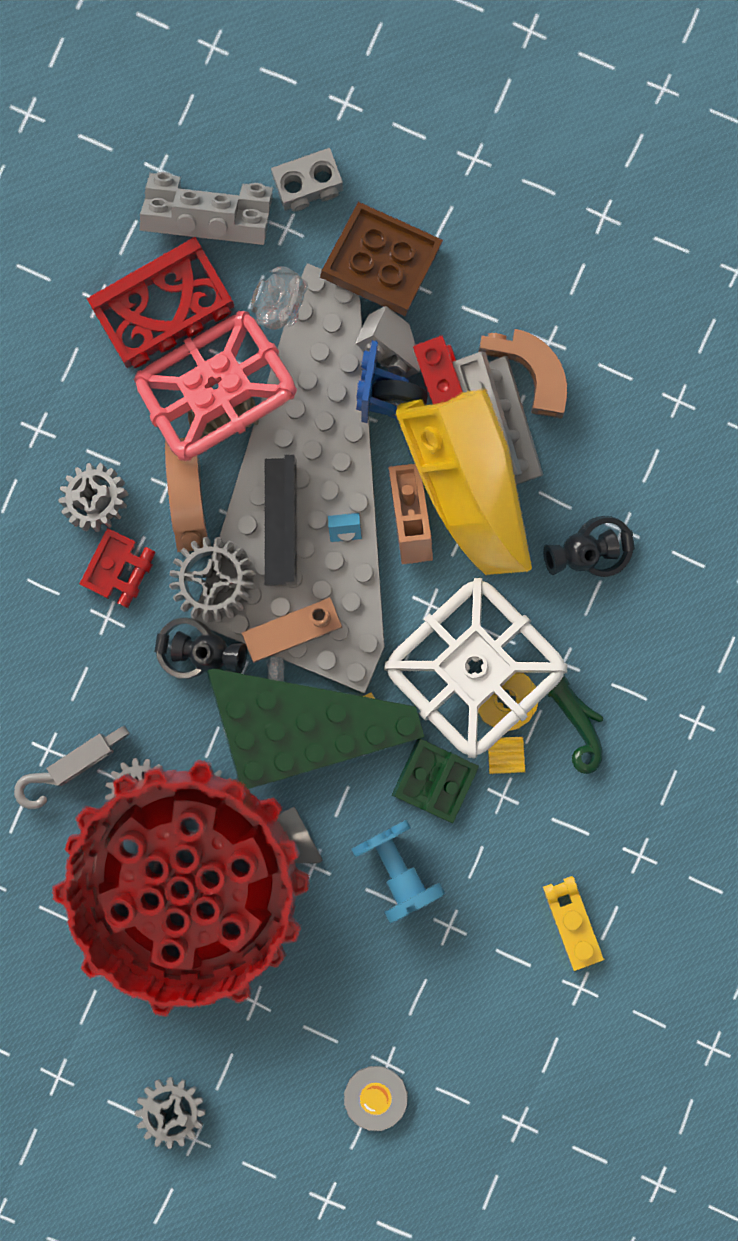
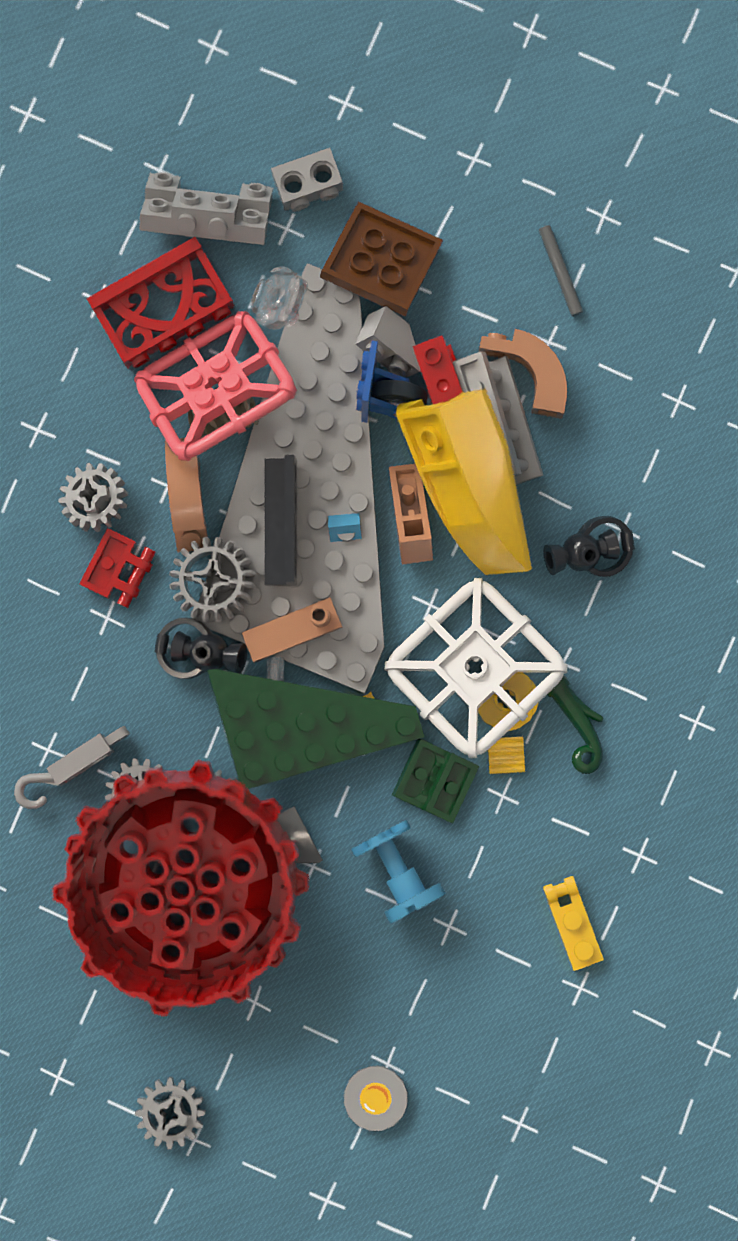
(560, 270): none -> dark grey bar

